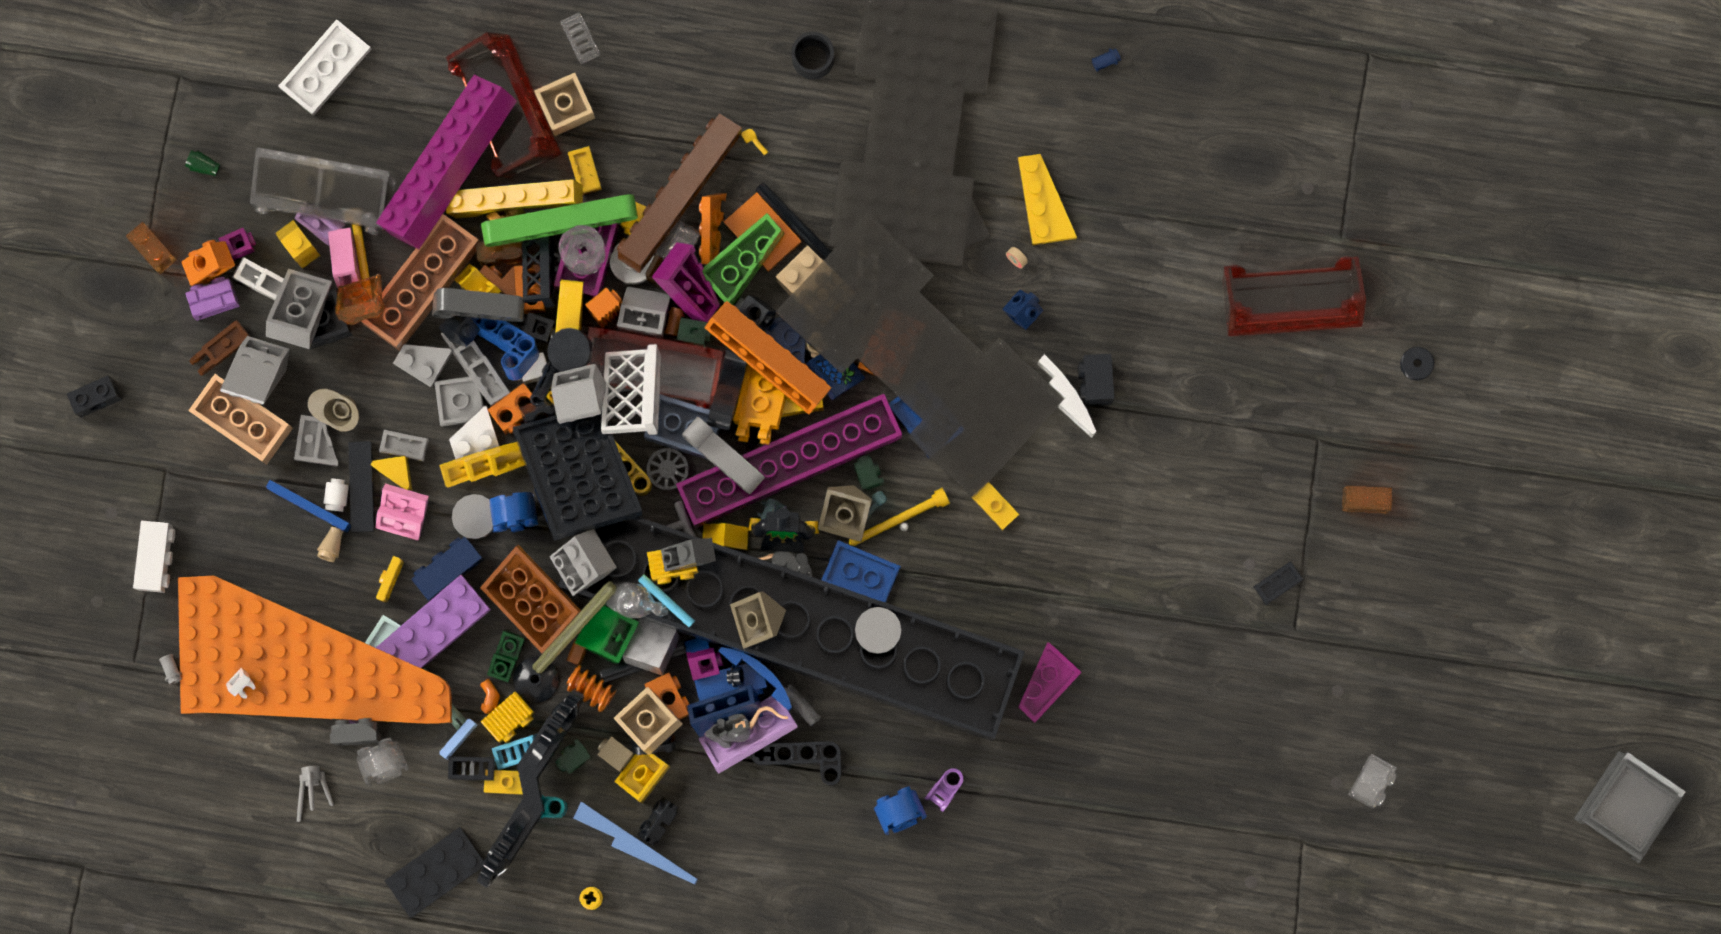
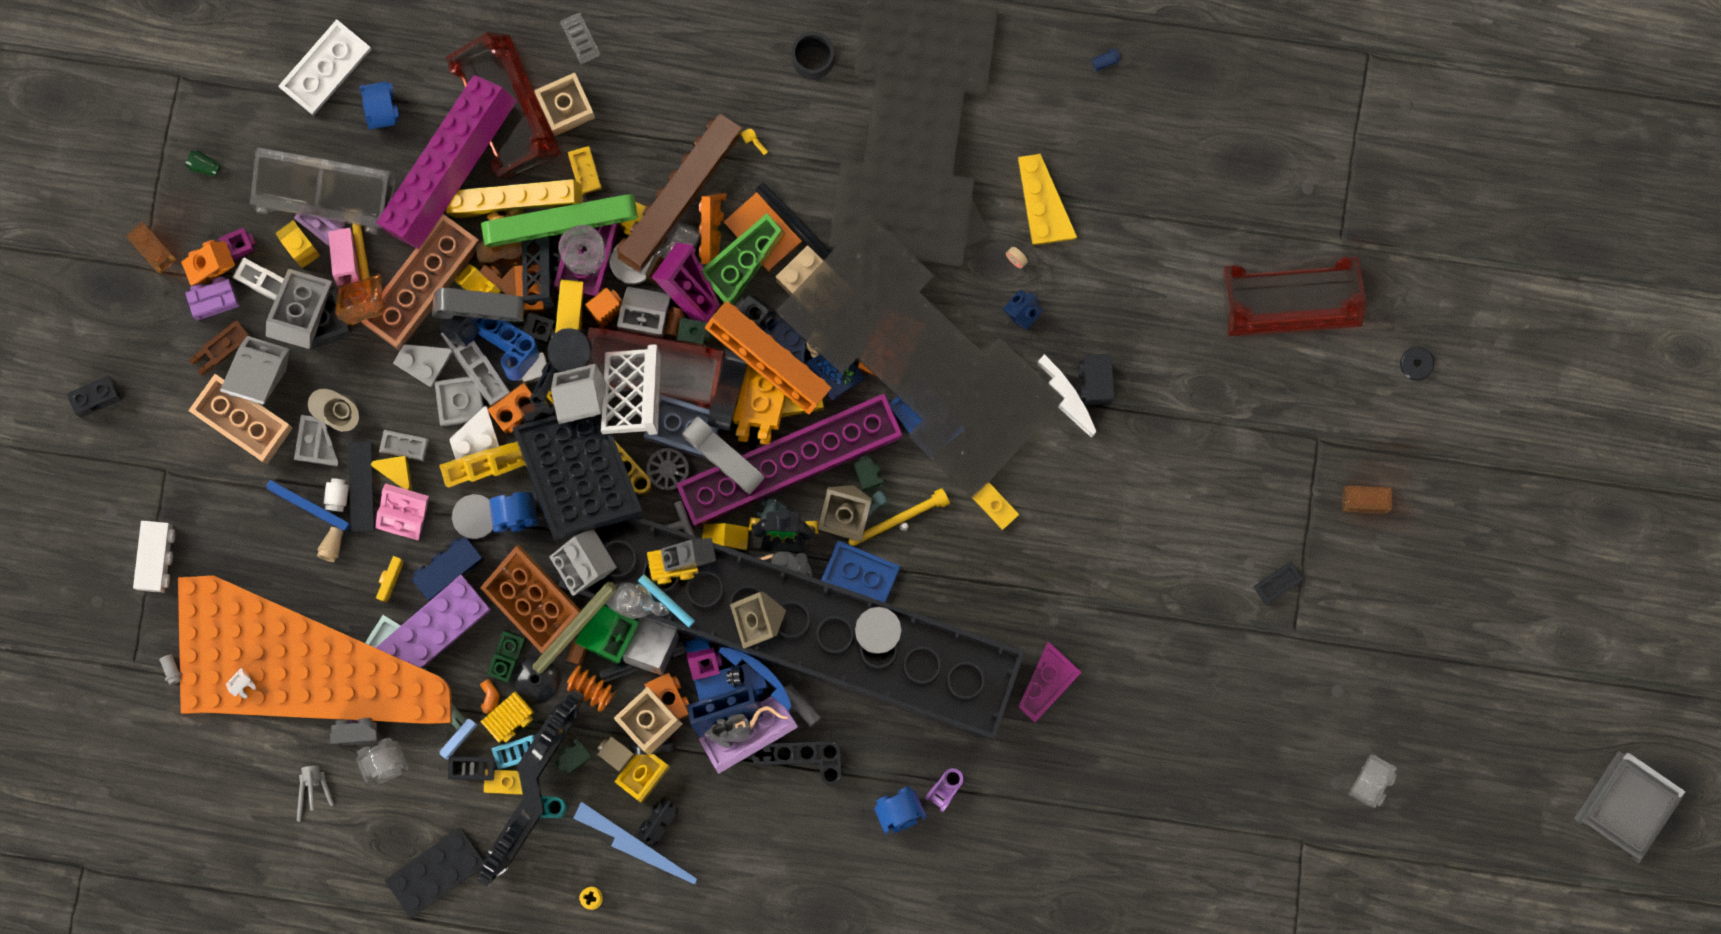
(378, 106): none -> blue brick

